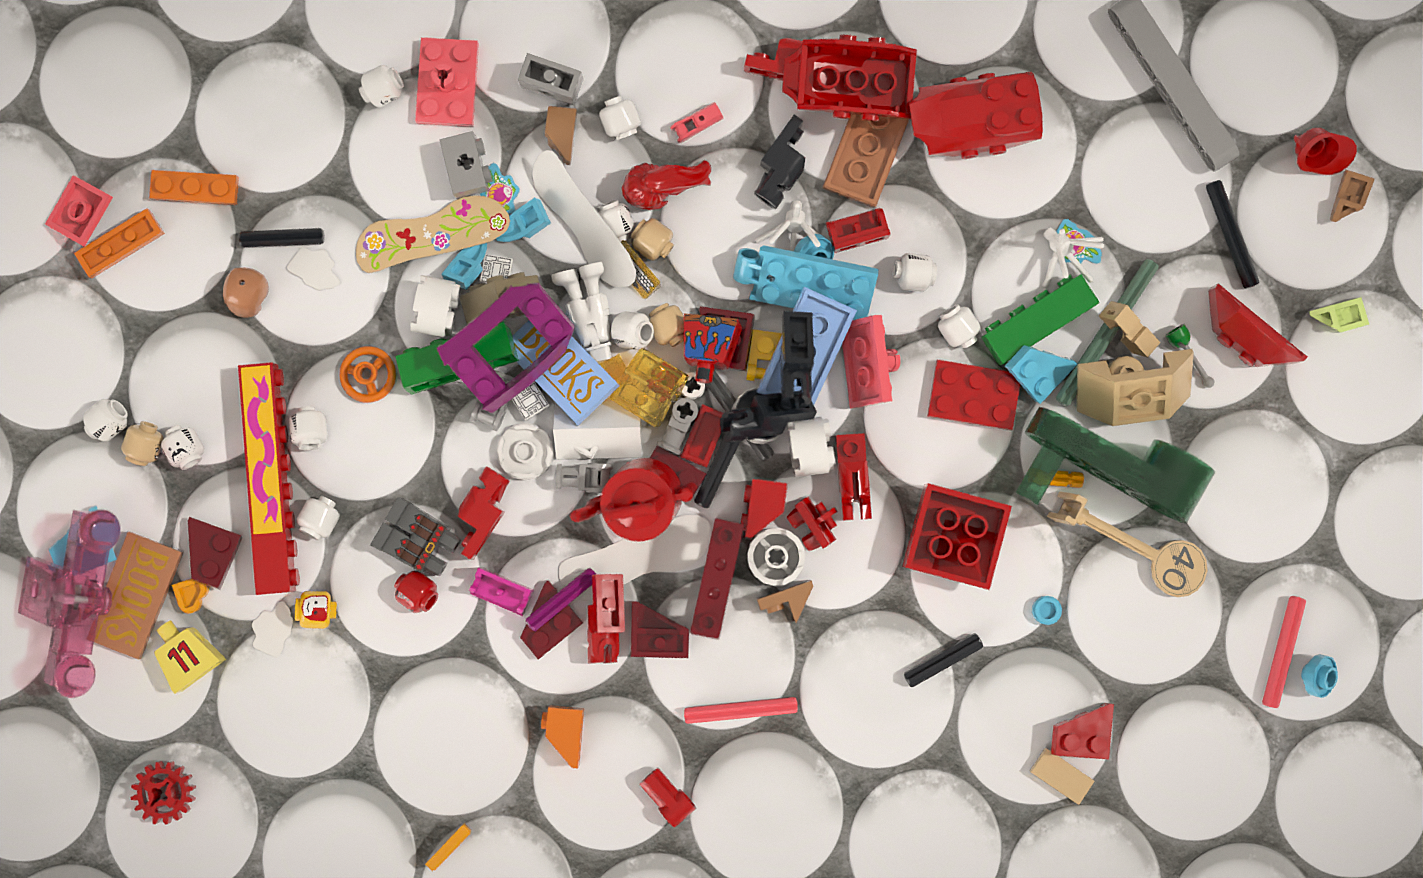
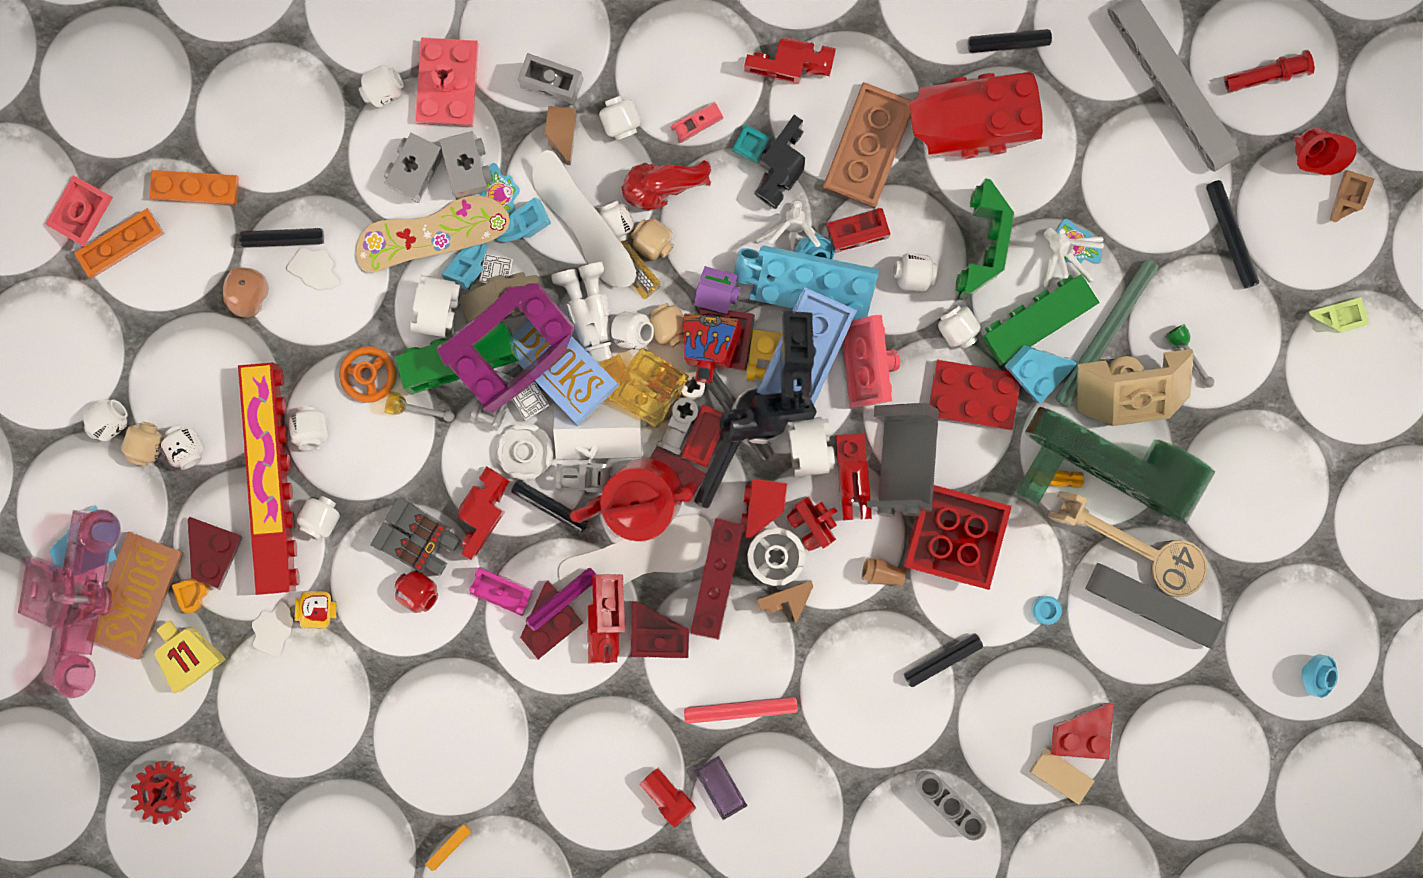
(397, 404): none -> hinge
(427, 158): none -> light grey brick
(547, 505): none -> black axle
(564, 731): orange slope -> none
(716, 290): none -> medium lavender brick
(720, 788): none -> clear purple tile
(751, 144): none -> teal tile
(851, 77): red slope -> none
(881, 572): none -> medium nougat cone
(906, 459): none -> dark grey panel
(960, 815): none -> light grey beam
(991, 205): none -> green slope
(1011, 40): none -> black axle
(1135, 335): tan piece -> none
(1155, 606): none -> dark grey beam
(1248, 333): red wedge -> none
(1282, 69): none -> red pin
(1284, 652): coral axle -> none

